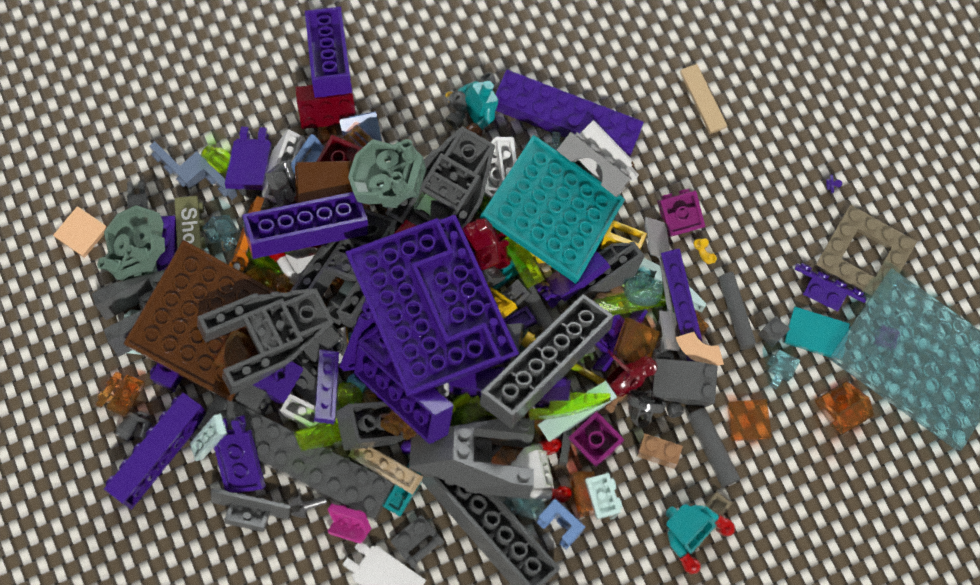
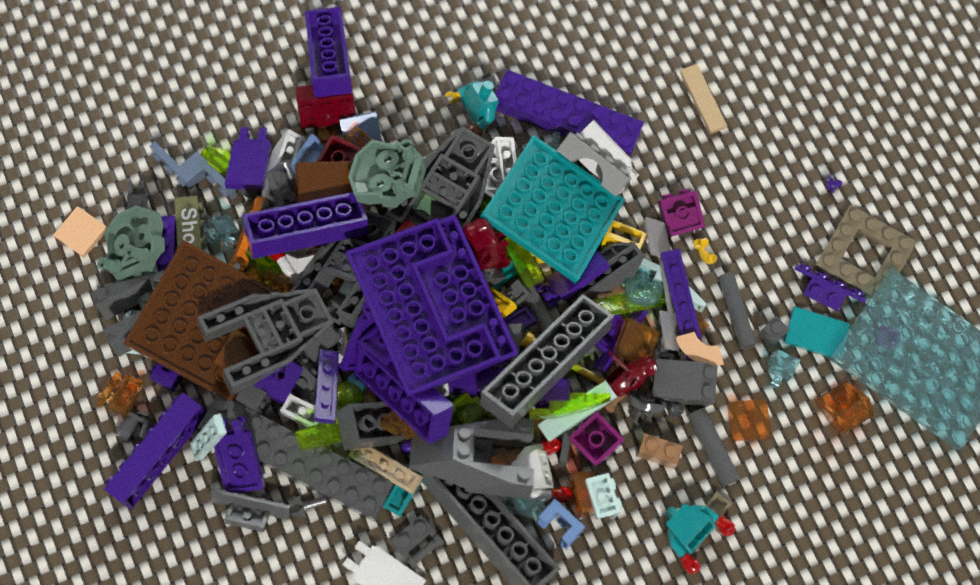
(348, 523): dark pink bracket -> none
(458, 103): dark grey arm -> none

